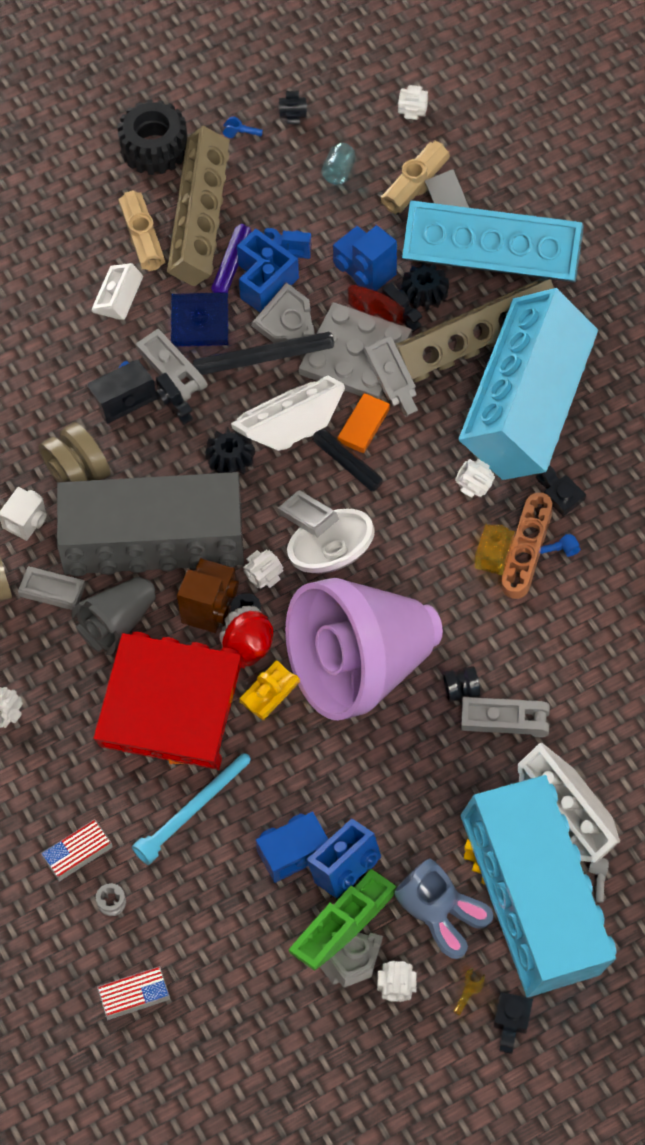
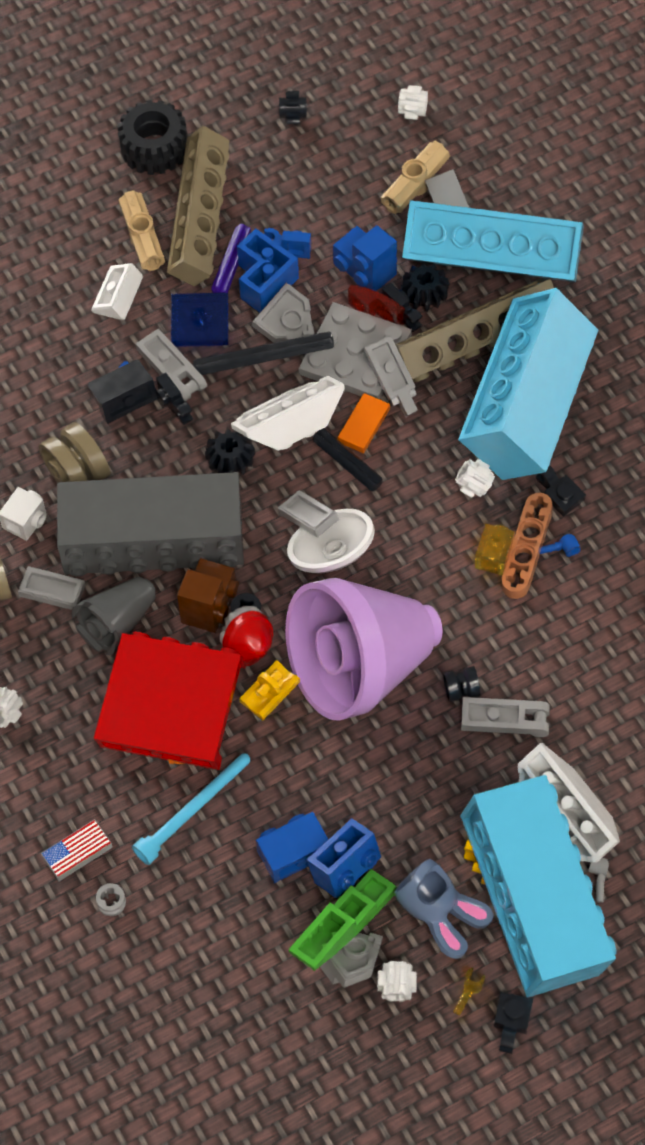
(133, 993): tile -> none
(234, 125): blue hand -> none
(263, 569): white gear -> none
(338, 163): clear light blue brick -> none

